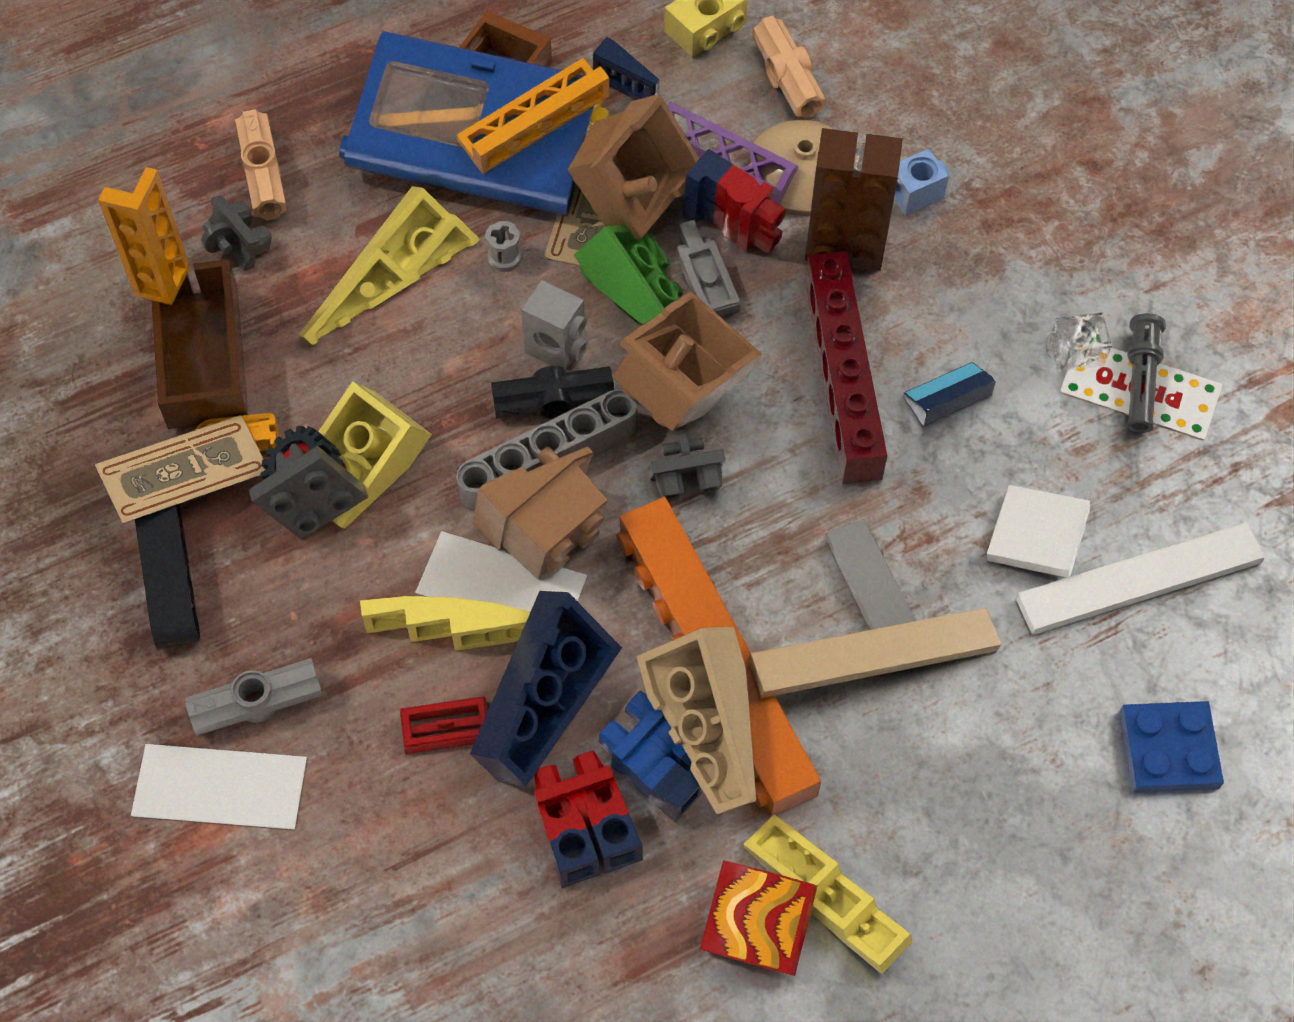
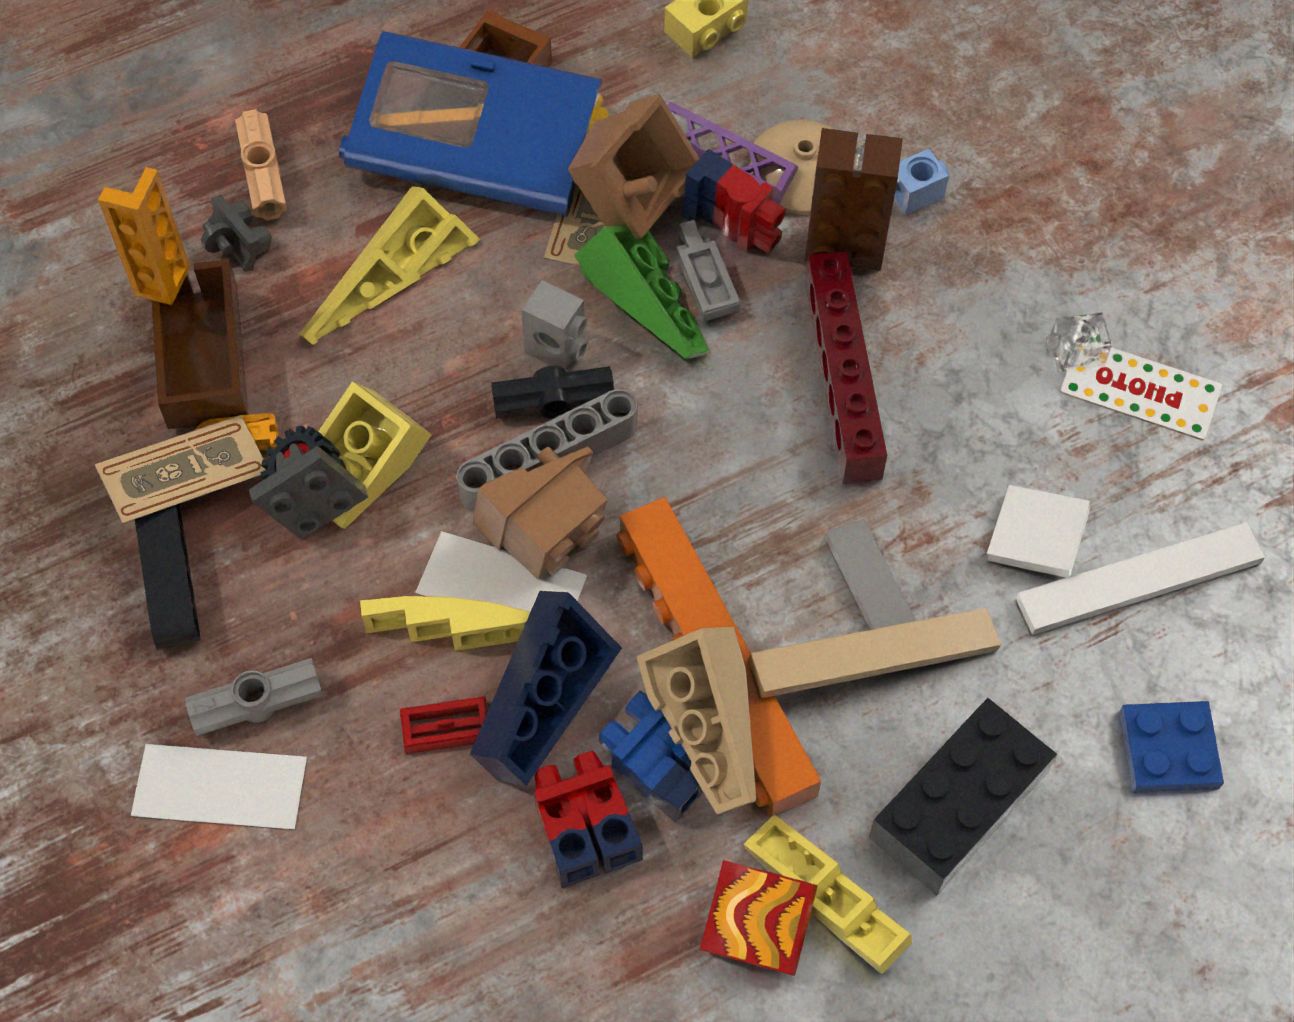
(509, 249): light grey bush -> none
(536, 120): light orange fence -> none
(625, 71): dark blue slope -> none
(669, 471): dark grey hips -> none
(683, 362): medium nougat piece -> none
(788, 67): light nougat piece -> none
(950, 393): dark blue slope -> none
(961, 796): none -> black brick
(1145, 359): dark grey pin -> none

